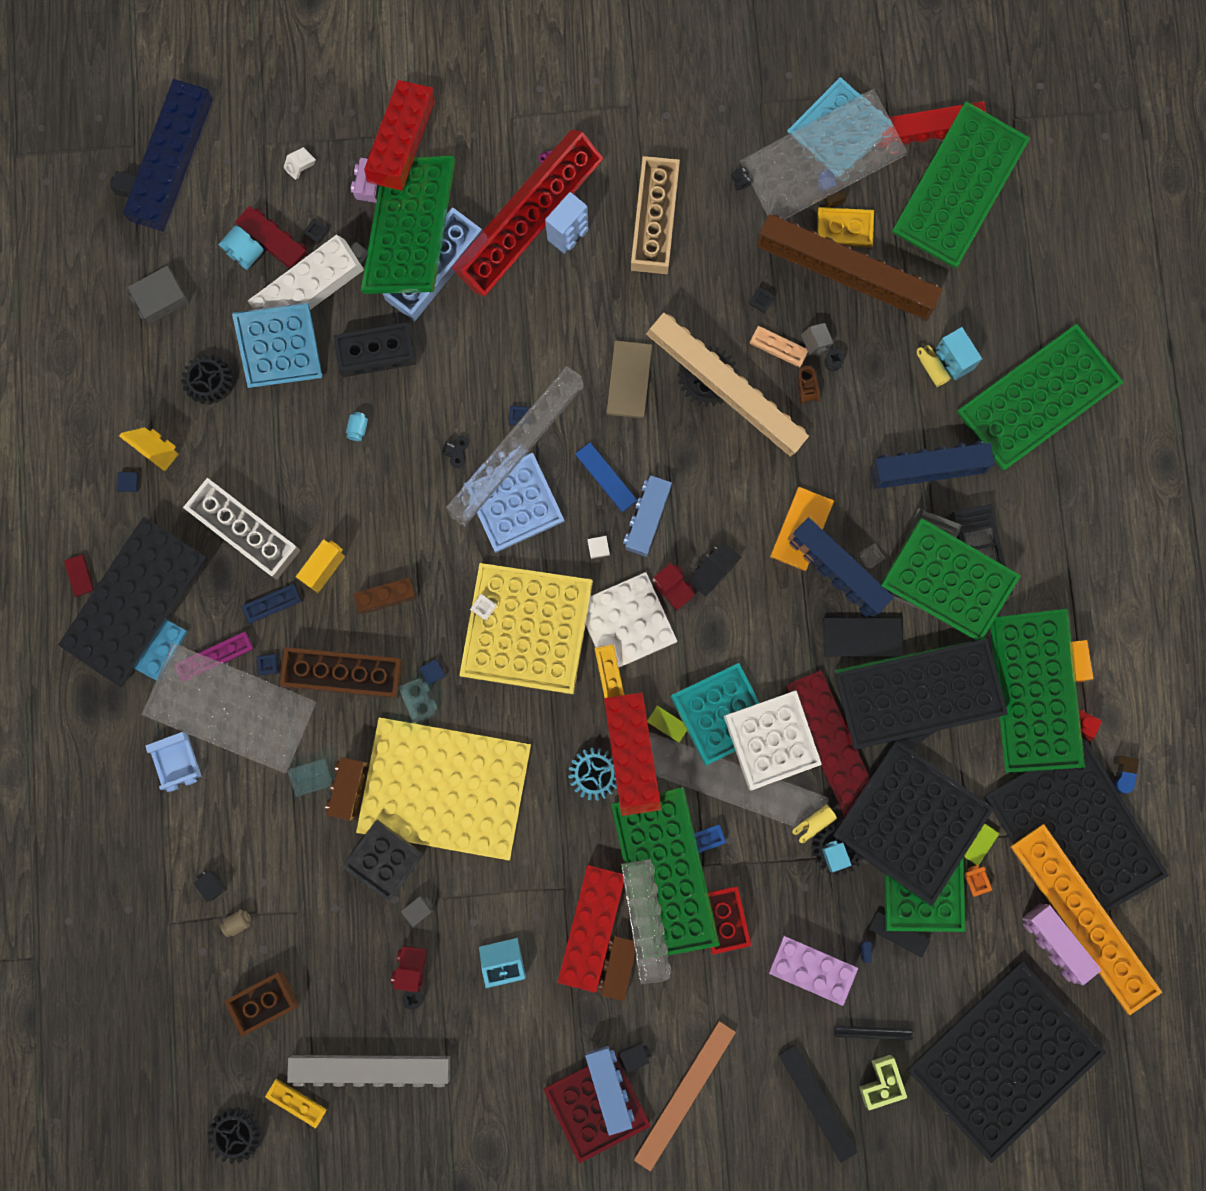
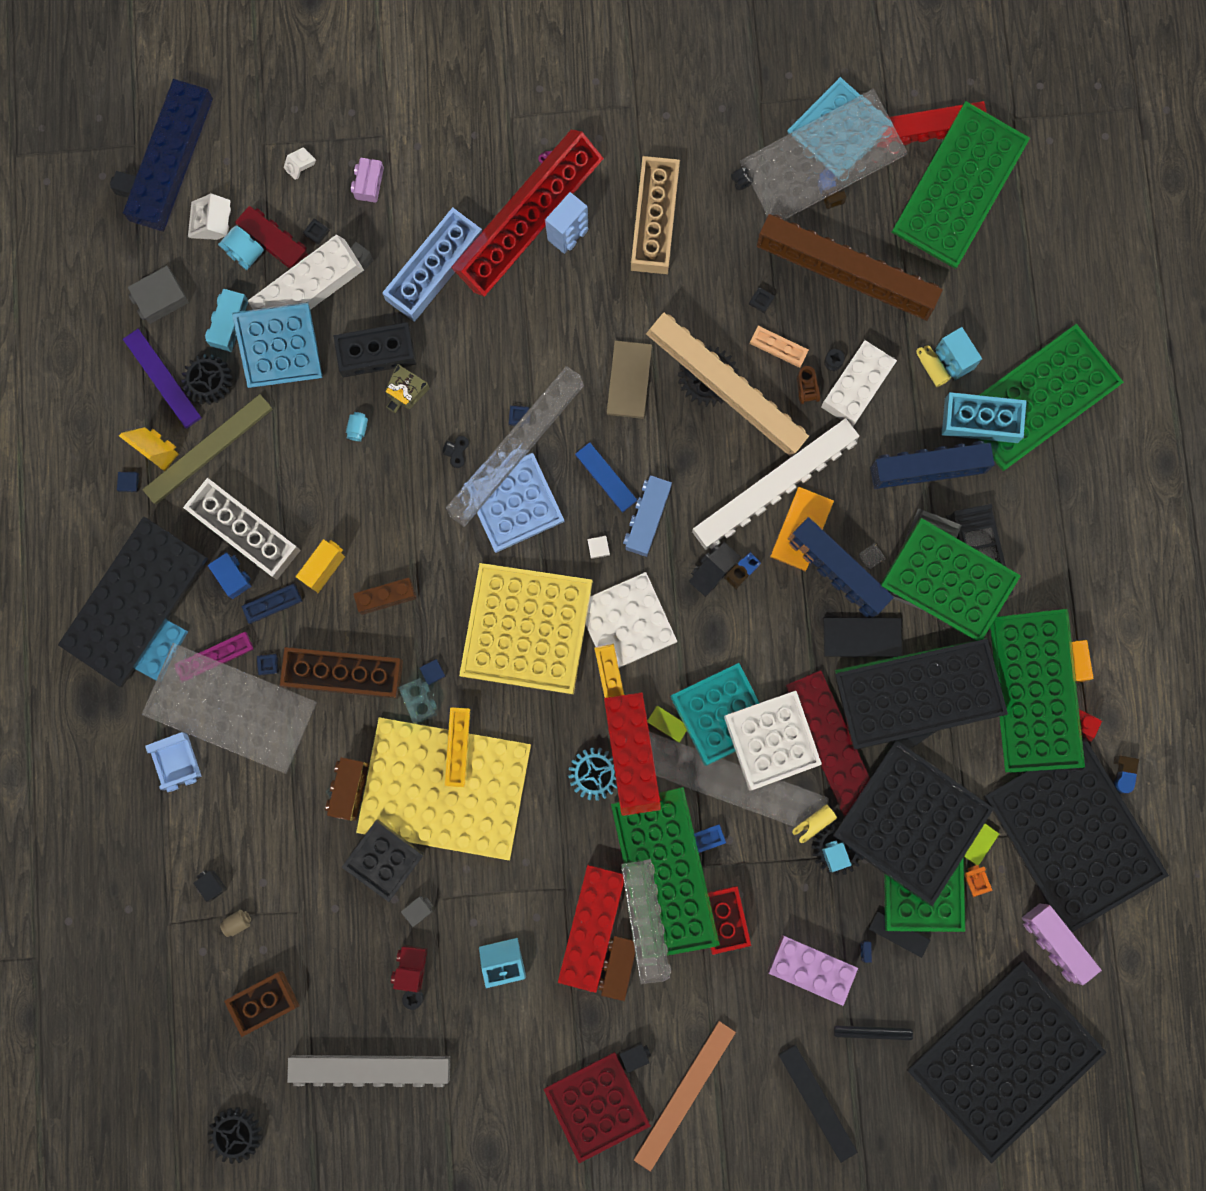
(79, 575): dark red tile -> none
(162, 378): none -> dark purple tile
(207, 449): none -> olive tile
(209, 217): none -> white slope
(222, 330): none -> medium azure brick
(229, 575): none -> blue brick
(296, 1103): yellow tile -> none
(310, 777): clear light blue plate -> none
(399, 135): red brick -> none
(405, 389): none -> torso
(409, 230): green plate -> none
(457, 747): none -> yellow plate
(483, 607): white tile -> none
(608, 1090): medium blue brick -> none
(672, 587): dark red brick -> none
(742, 570): none -> leg
(775, 484): none -> white brick
(817, 339): dark grey brick -> none
(846, 226): yellow tile -> none
(858, 383): none -> white brick
(887, 1088): yellowish green brick -> none
(984, 417): none -> medium azure brick
(1086, 919): light orange plate -> none

